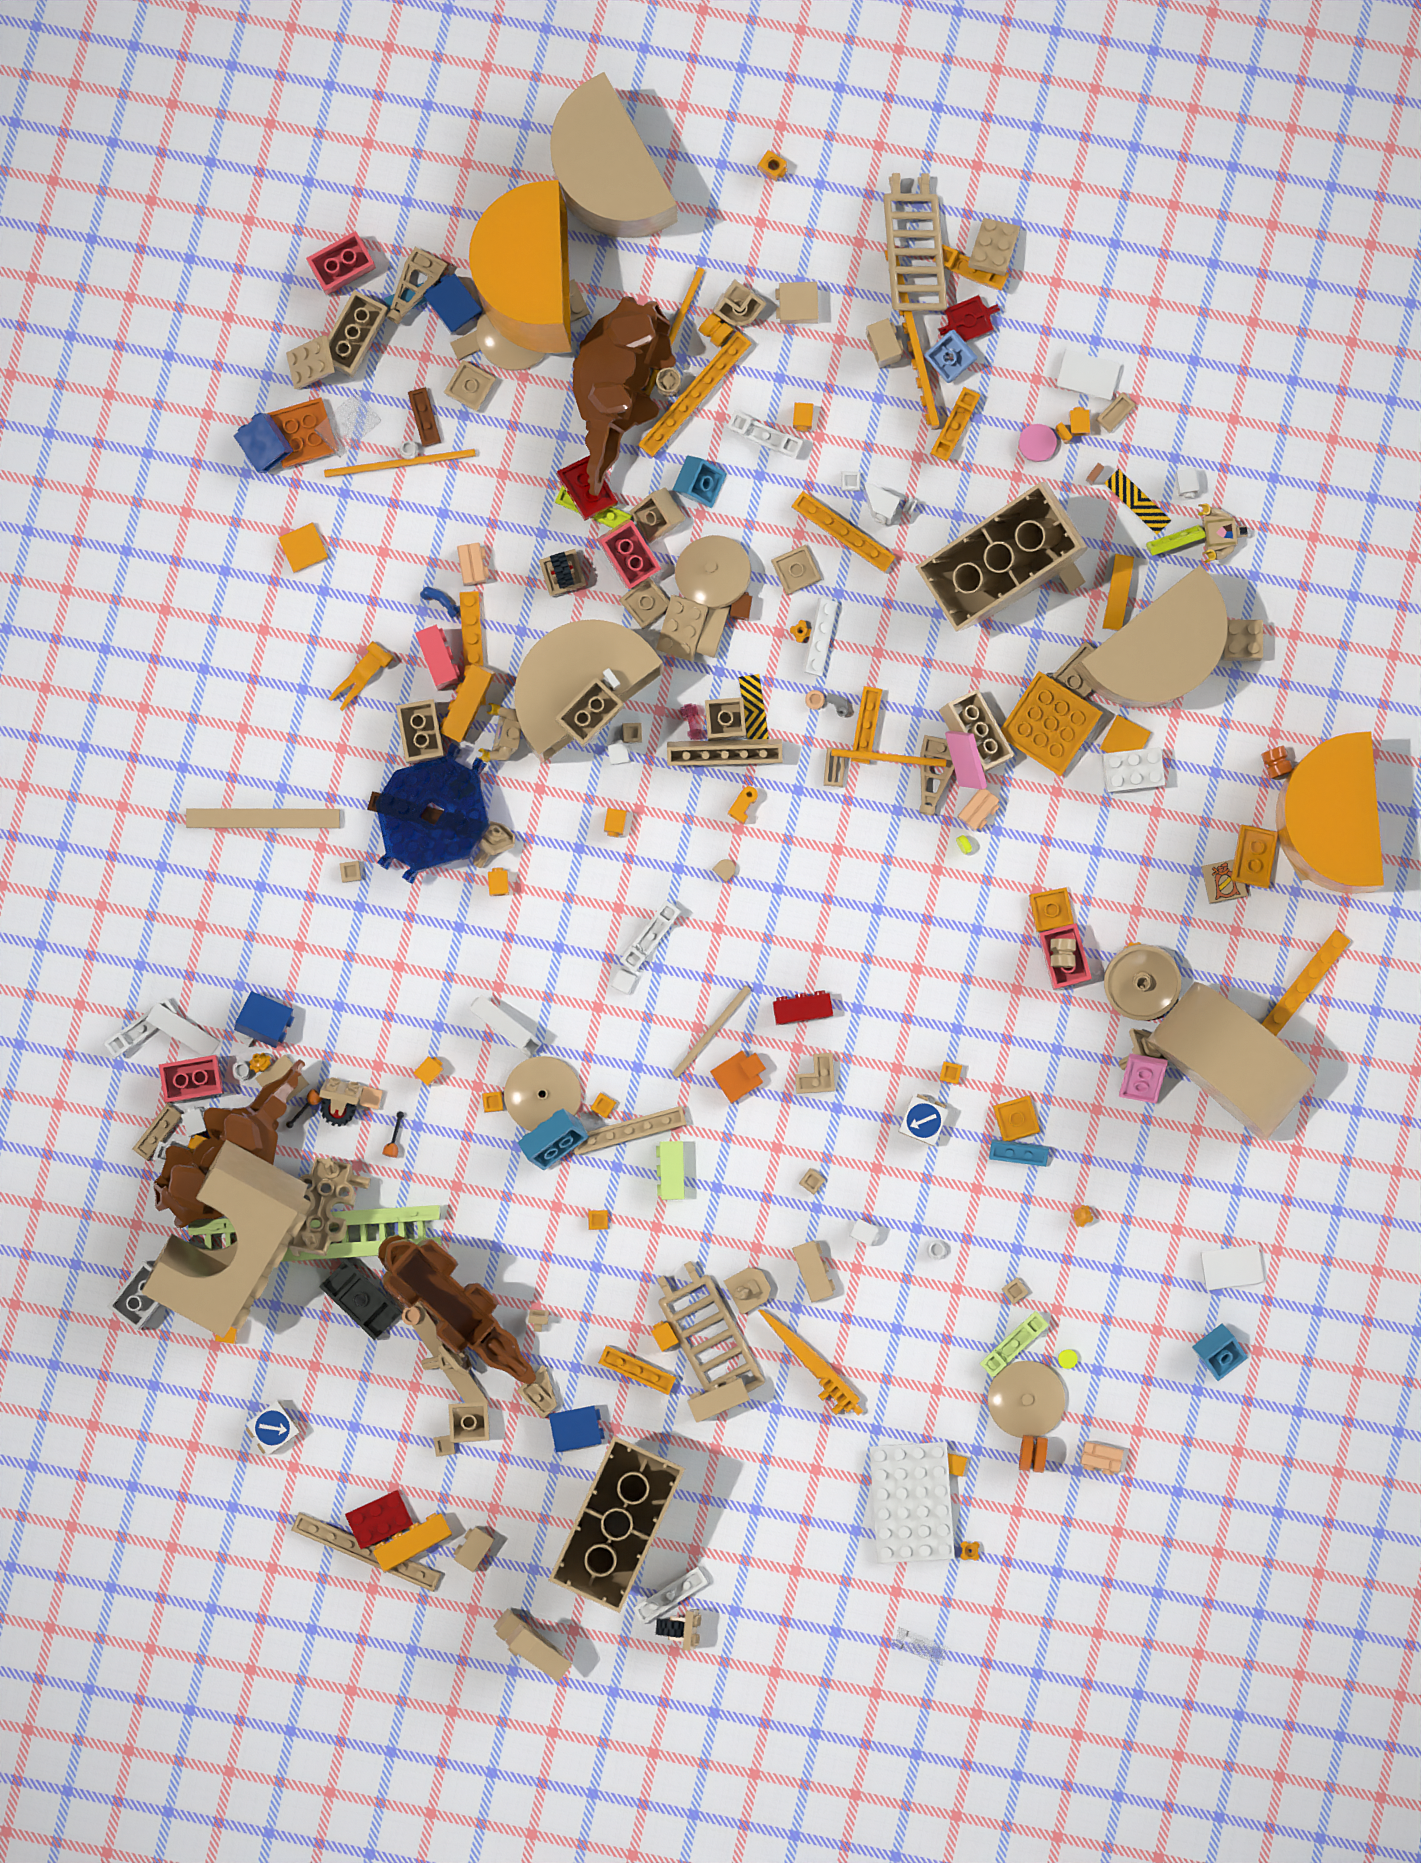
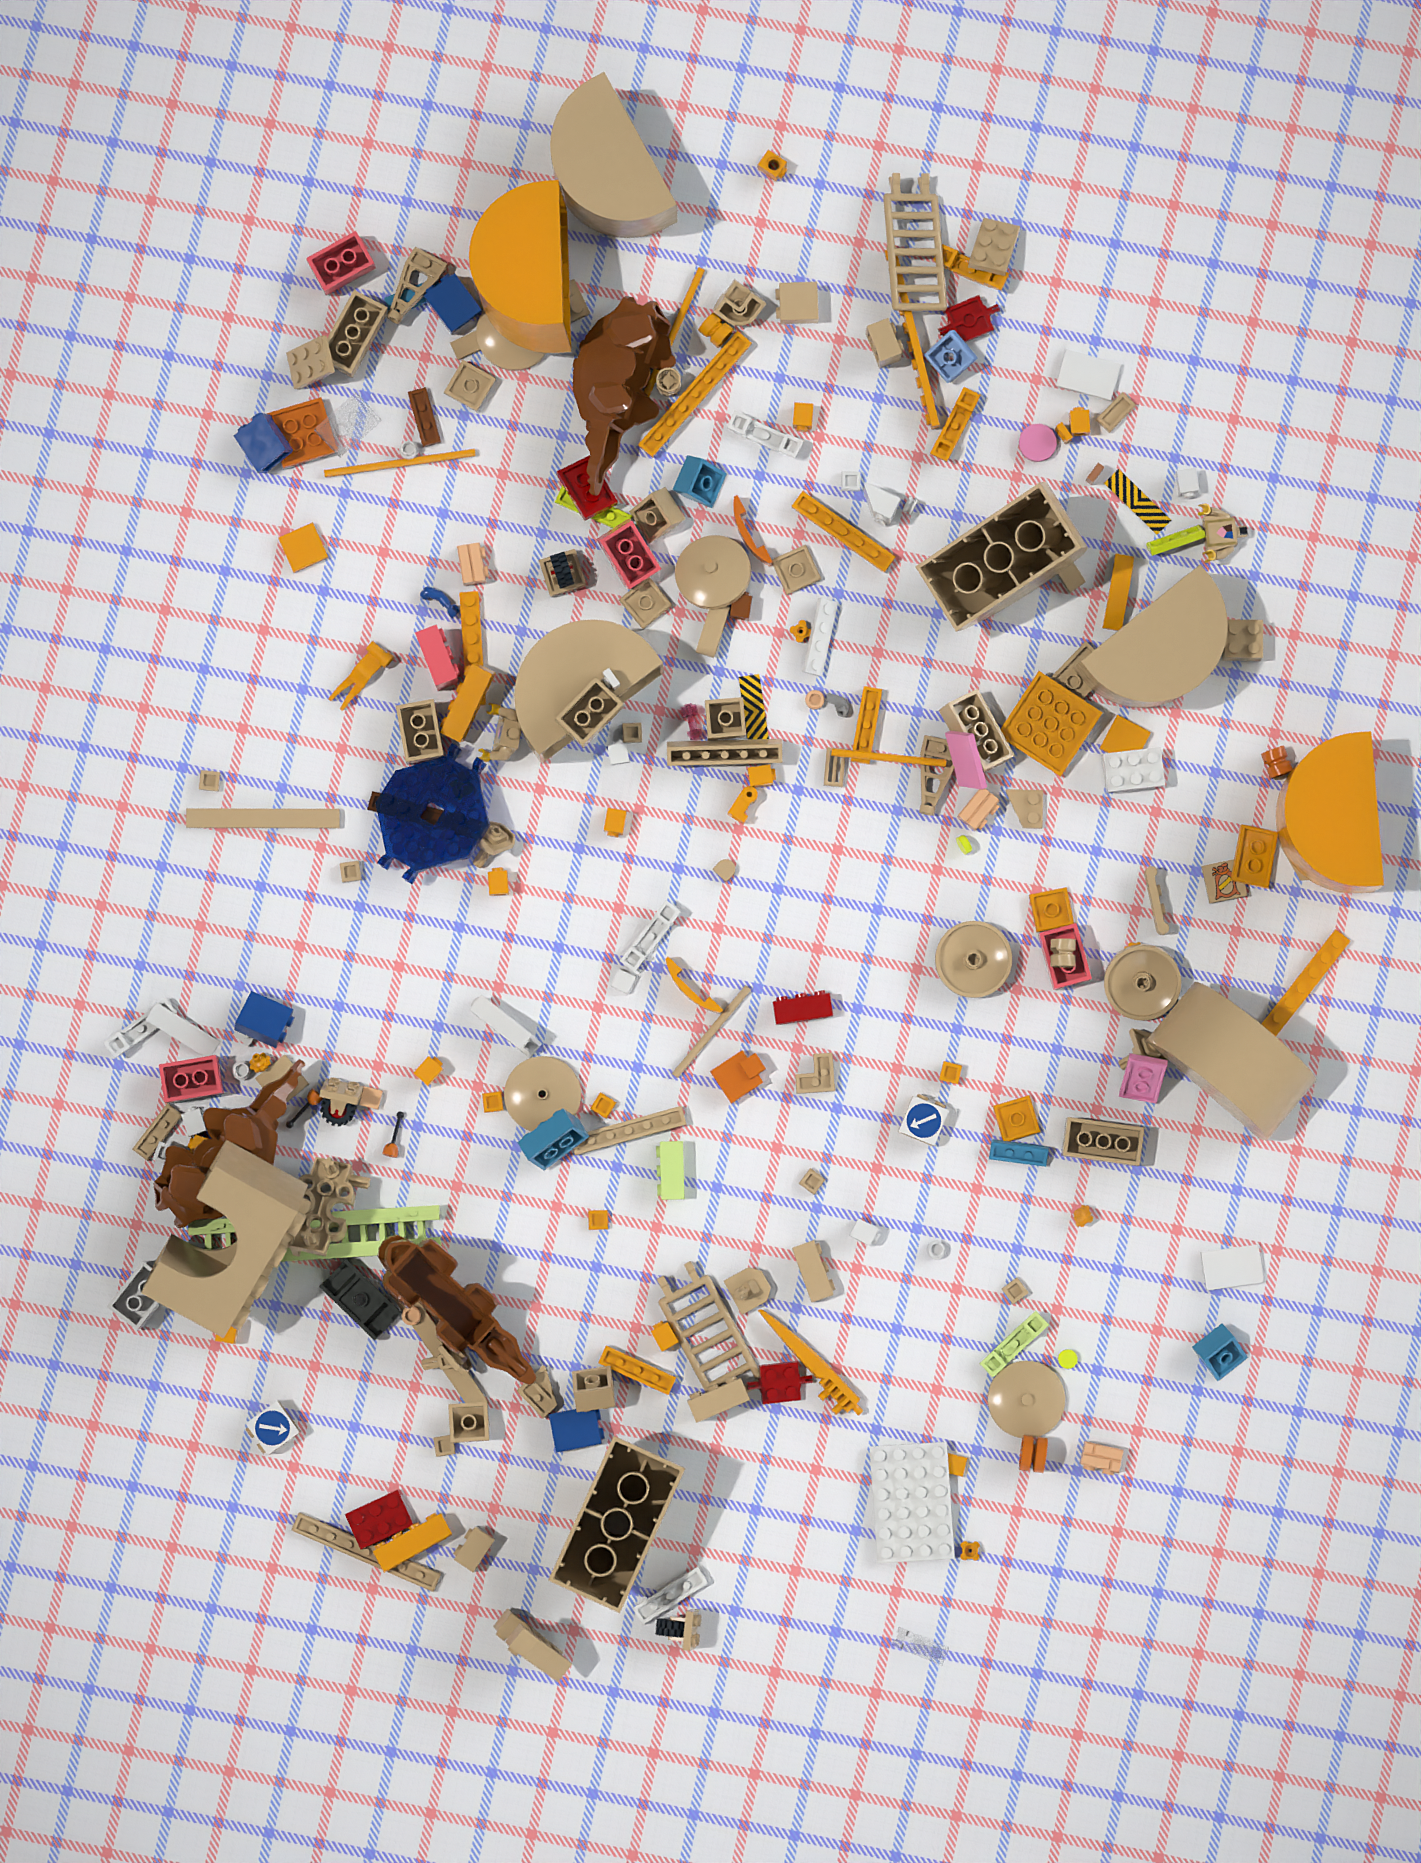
(209, 780): none -> tan tile
(538, 1318): tan tile -> none
(593, 1389): none -> tan brick
(682, 627): tan plate -> none
(709, 1004): none -> light orange slope
(761, 552): none -> orange slope
(761, 776): none -> light orange brick
(779, 1382): none -> red plate
(973, 959): none -> tan dish
(1027, 806): none -> tan wing
(1102, 1141): none -> tan brick
(1154, 892): none -> tan plate

